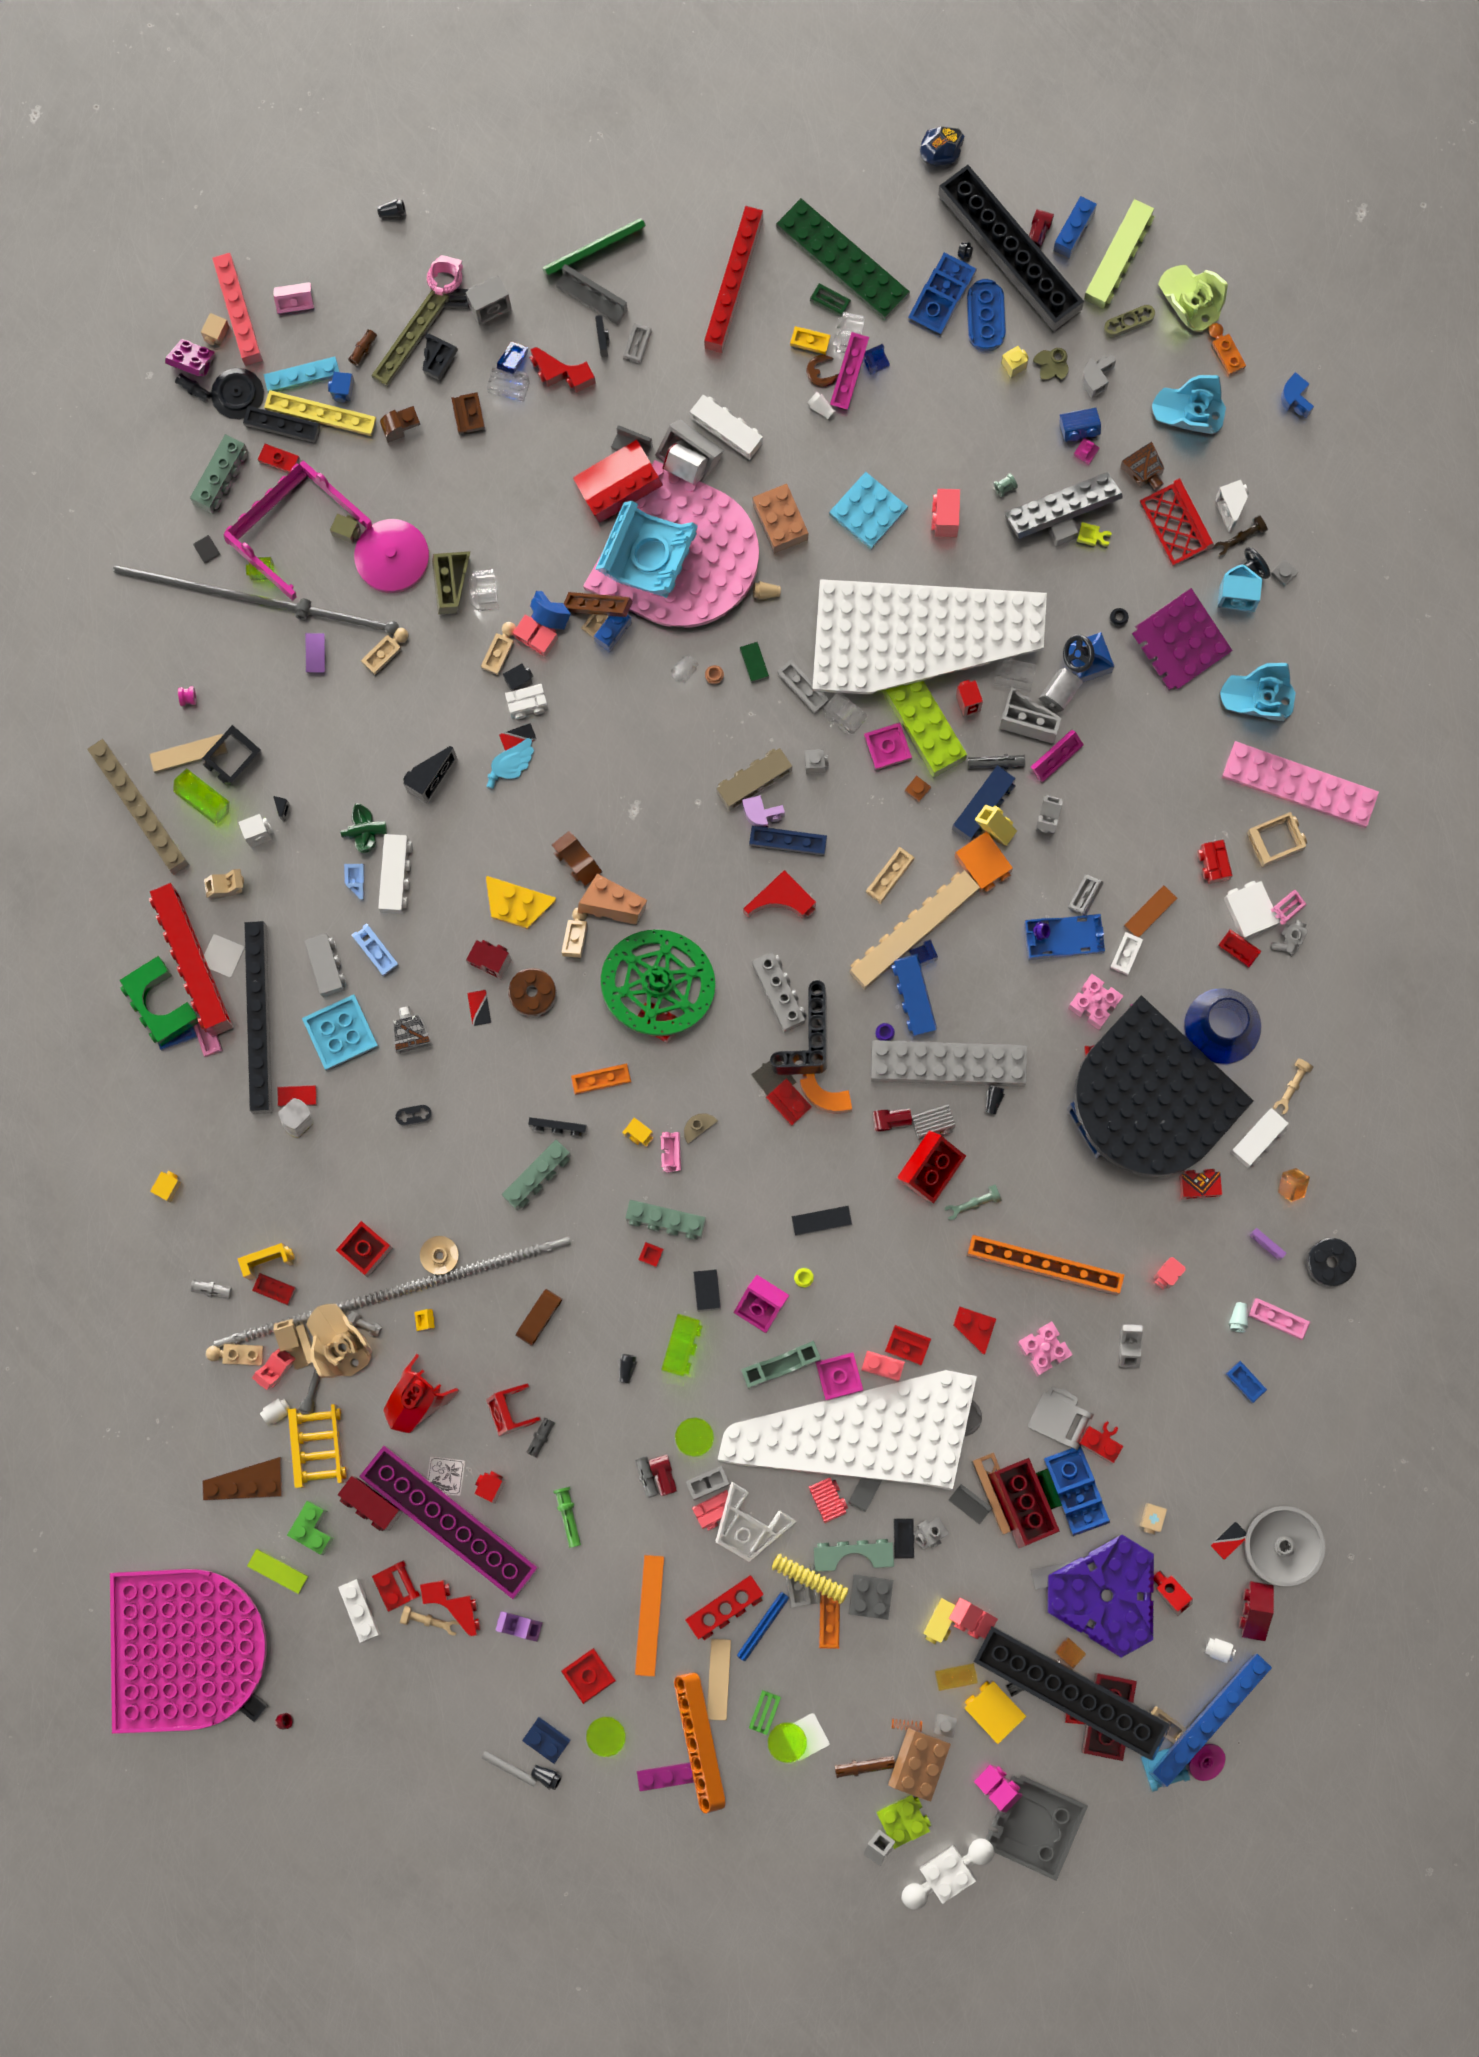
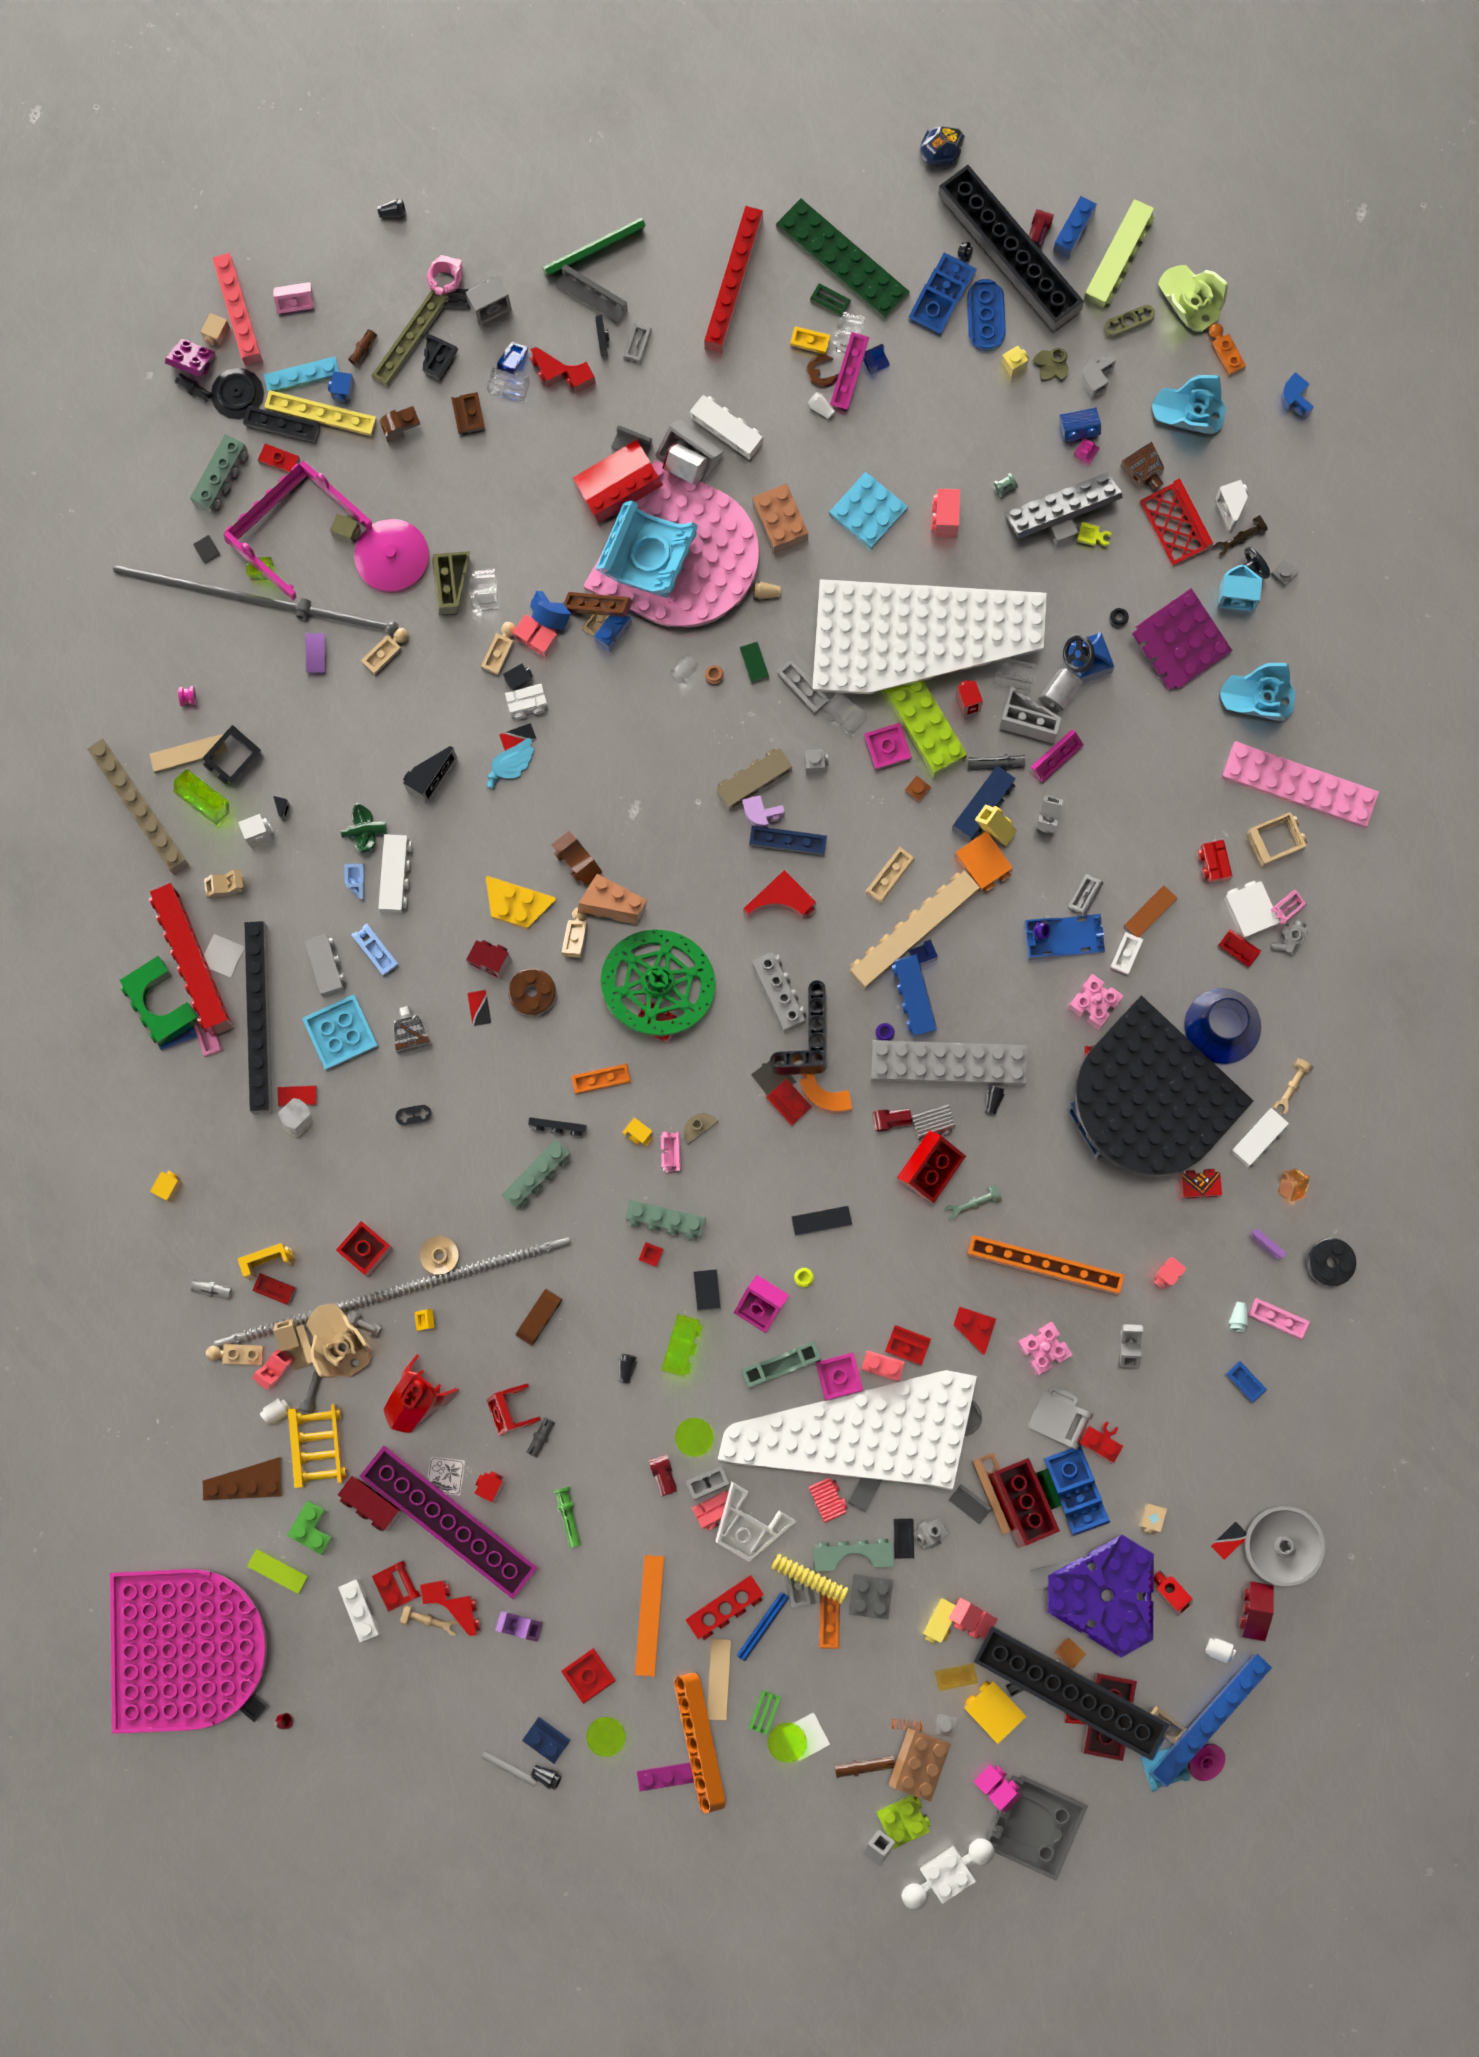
(647, 1477): dark grey pin -> none

